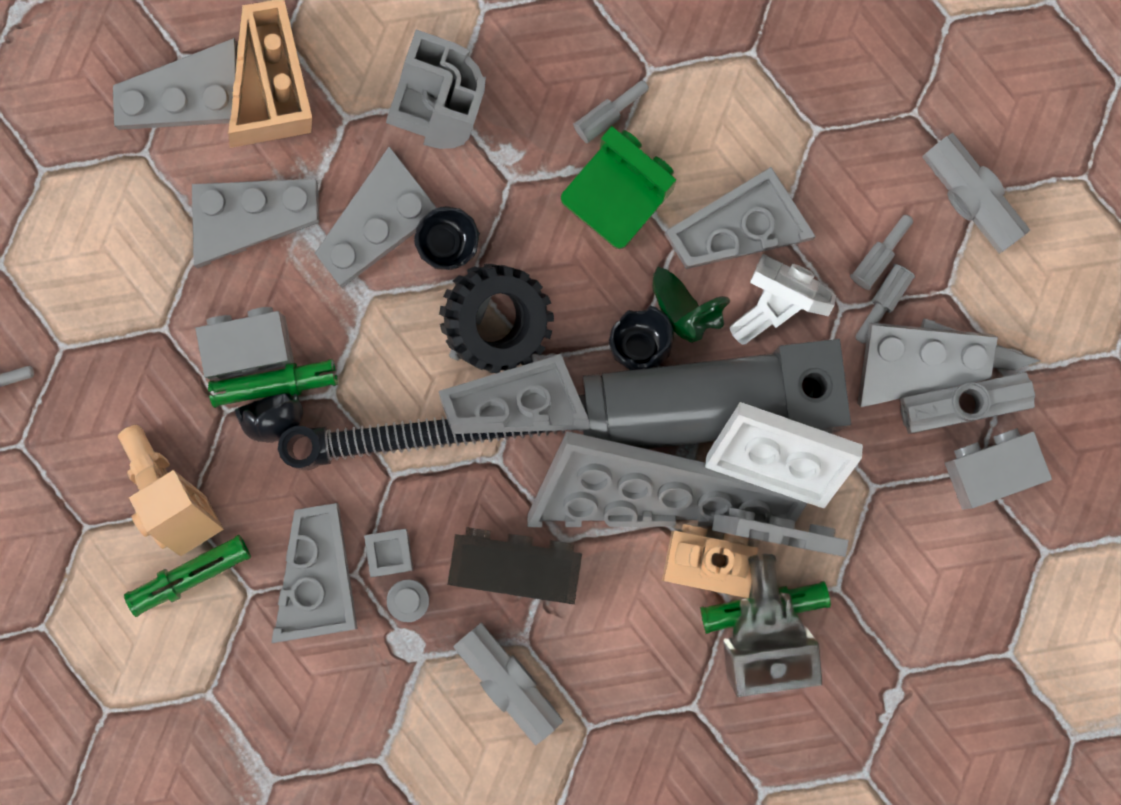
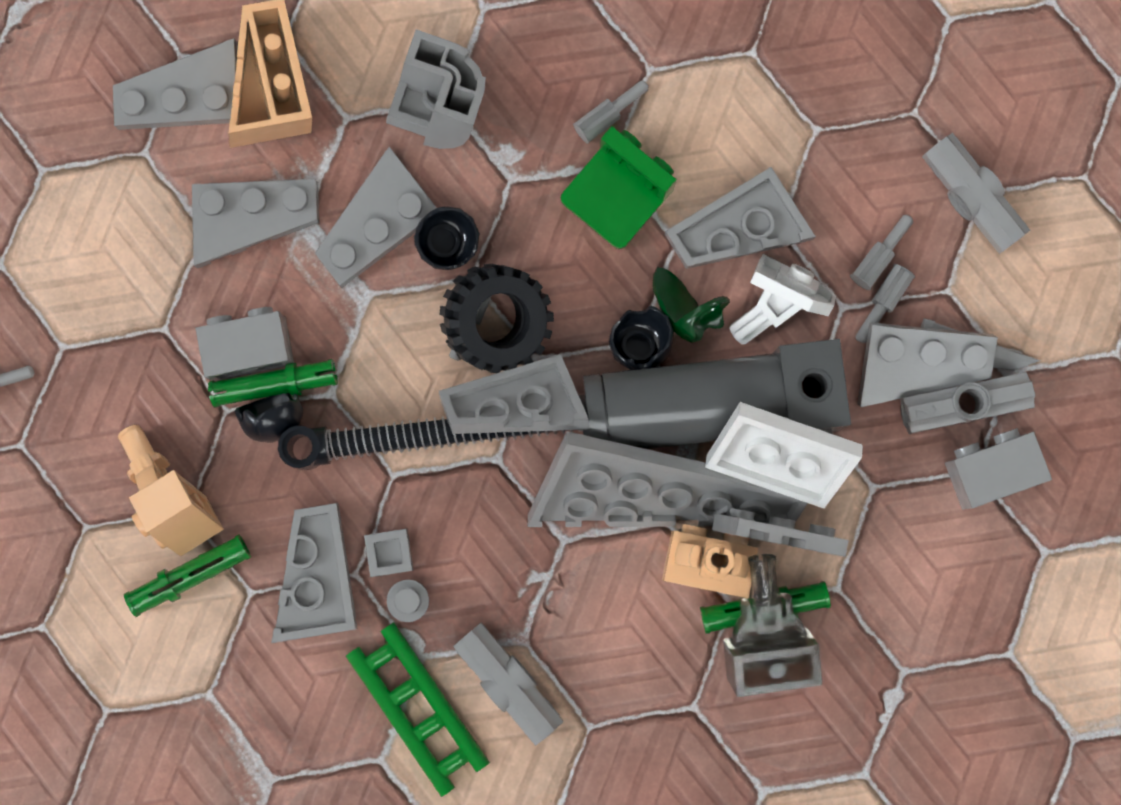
(415, 736): none -> green bar
(515, 566): clear smoke brick -> none

